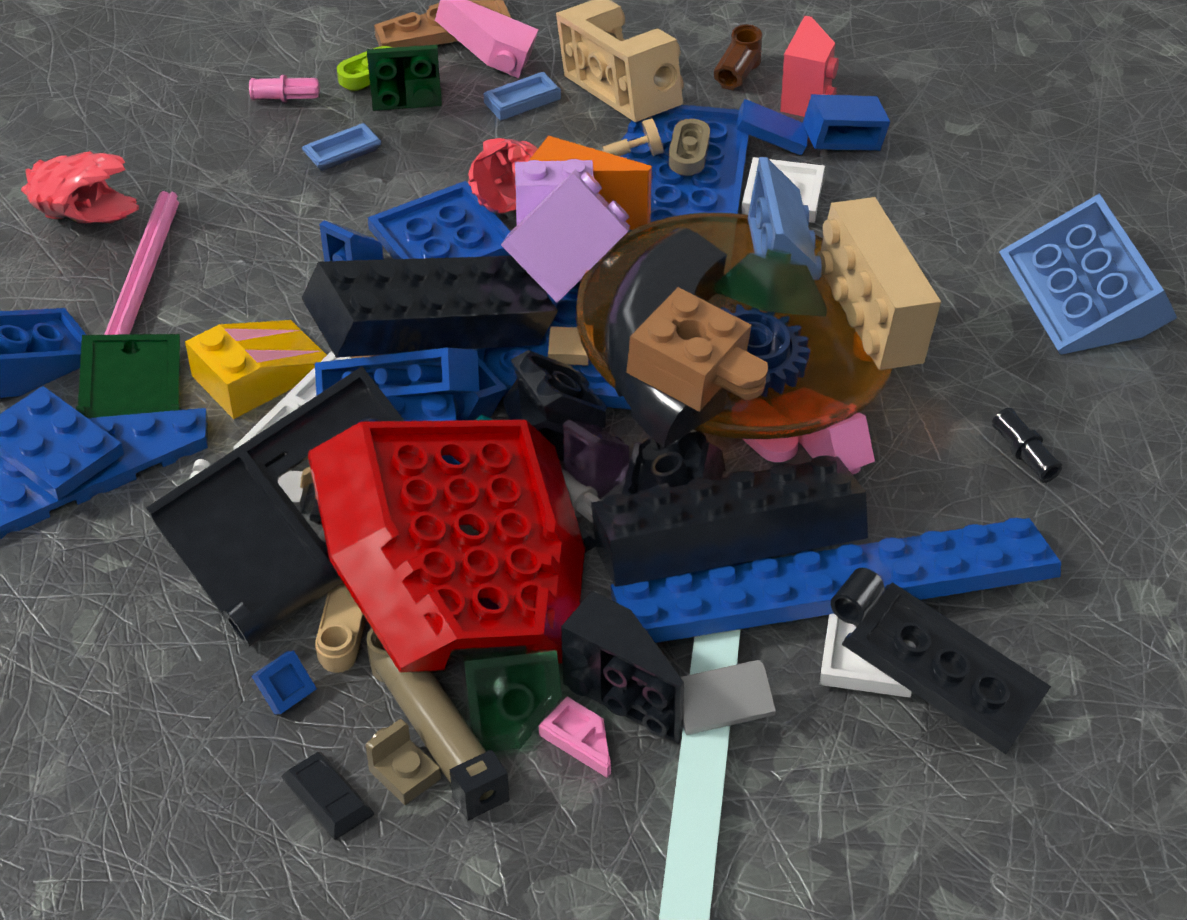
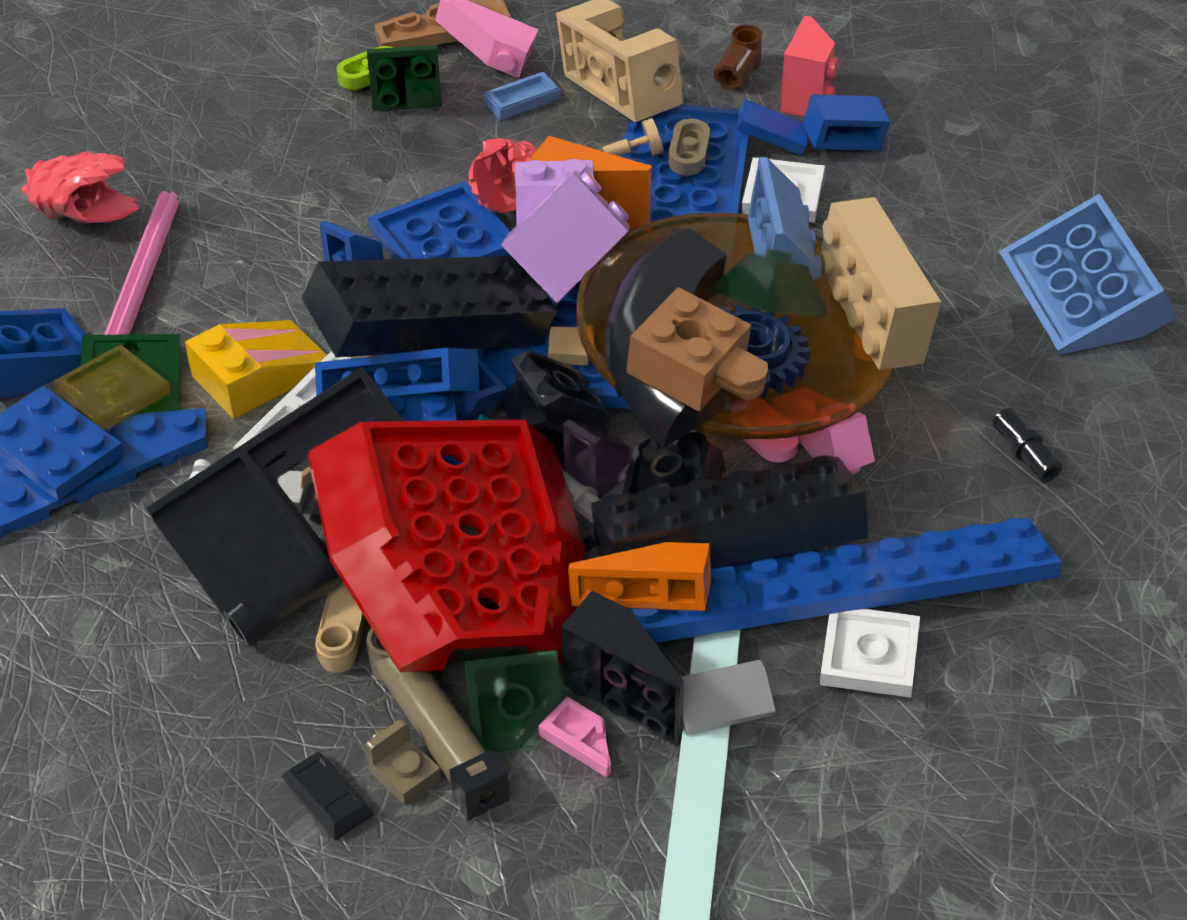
(112, 387): none -> clear yellow tile
(284, 88): bright pink axle -> none
(284, 682): blue plate -> none
(342, 146): medium blue tile -> none
(647, 577): none -> orange slope
(948, 664): black hinge -> none

